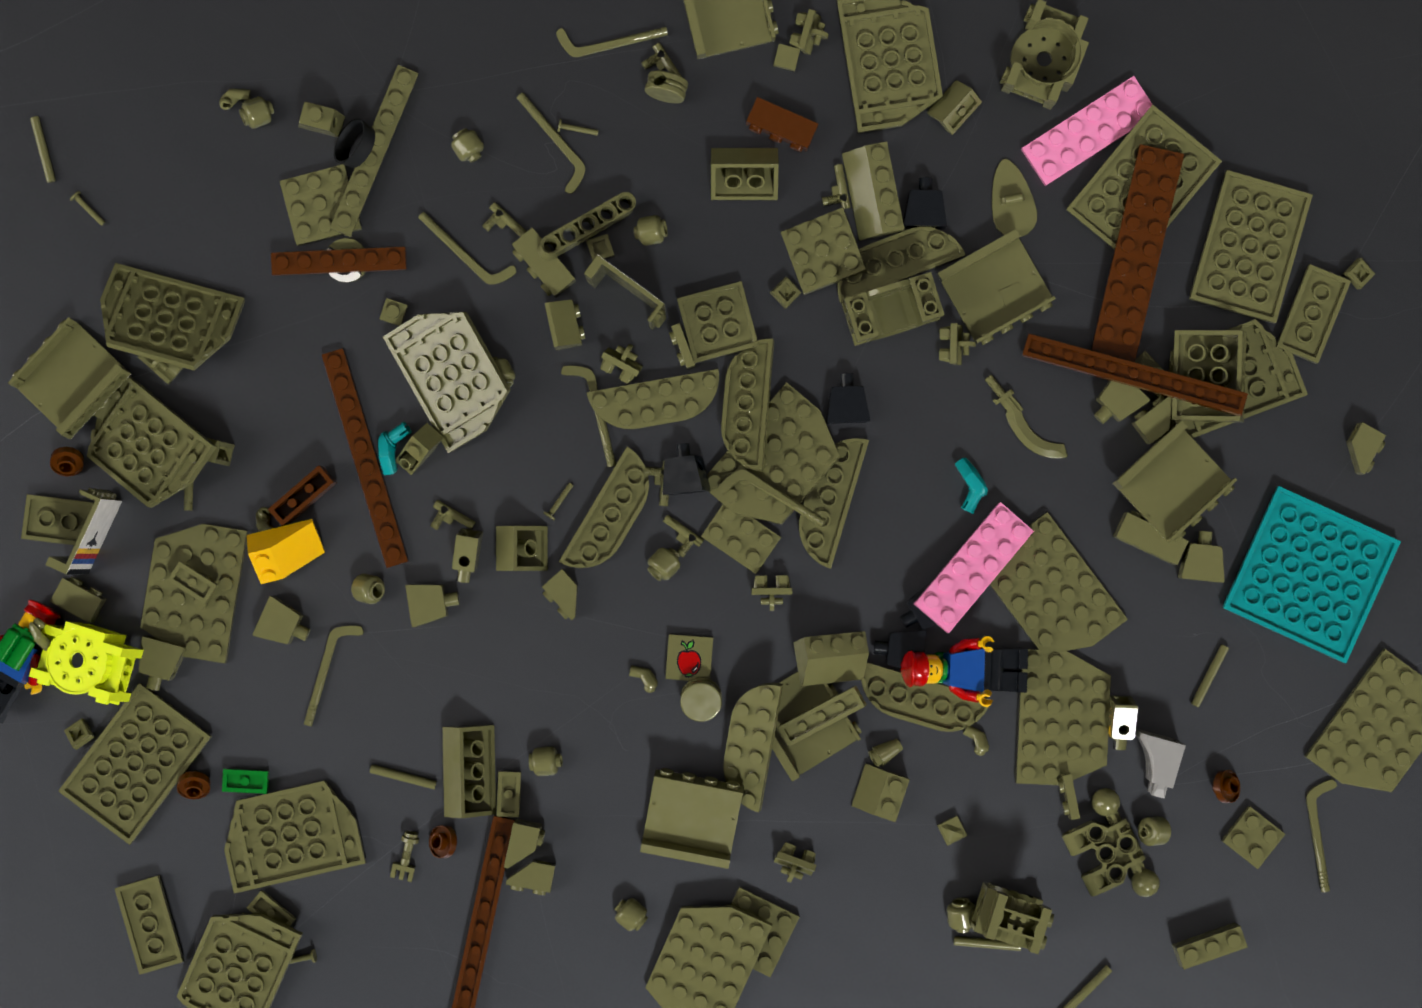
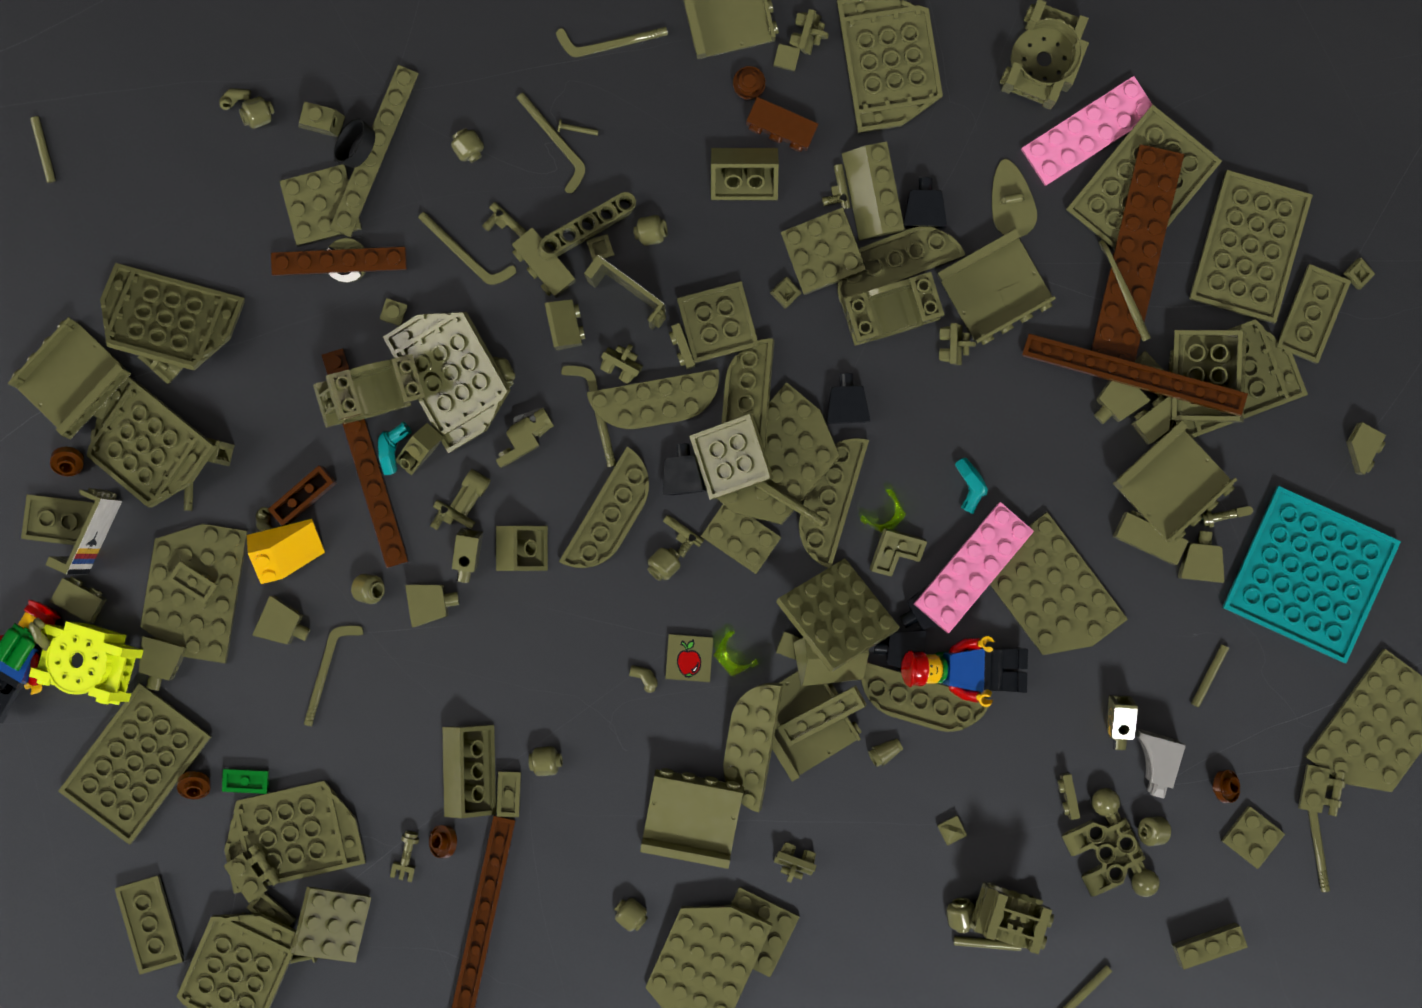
(76, 197): olive pin -> none
(79, 733): olive tile -> none
(246, 876): none -> olive plate
(331, 924): none -> olive plate
(368, 390): none -> olive piece
(401, 776): olive piece -> none
(472, 488): none -> olive piece
(523, 435): none -> olive plate
(523, 841): olive slope -> none
(535, 875): olive slope -> none
(554, 508): olive pin -> none
(564, 592): olive slope -> none
(658, 481): olive hose -> none
(660, 62): olive hose -> none
(666, 86): olive head -> none
(701, 699): olive head -> none
(722, 657): none -> clear neon green helmet
(731, 456): none -> olive plate
(749, 83): none -> reddish brown plate
(782, 588): olive hips -> none
(786, 645): none -> olive brick
(837, 615): none -> olive plate
(880, 792): olive slope -> none
(895, 545): none -> olive plate
(898, 515): none -> clear neon green helmet
(955, 106): olive panel -> none
(980, 740): olive arm -> none
(1019, 425): olive sword -> none
(1062, 719): olive plate -> none
(1126, 294): none -> olive piece
(1209, 518): none -> olive hinge
(1314, 790): none -> olive plate

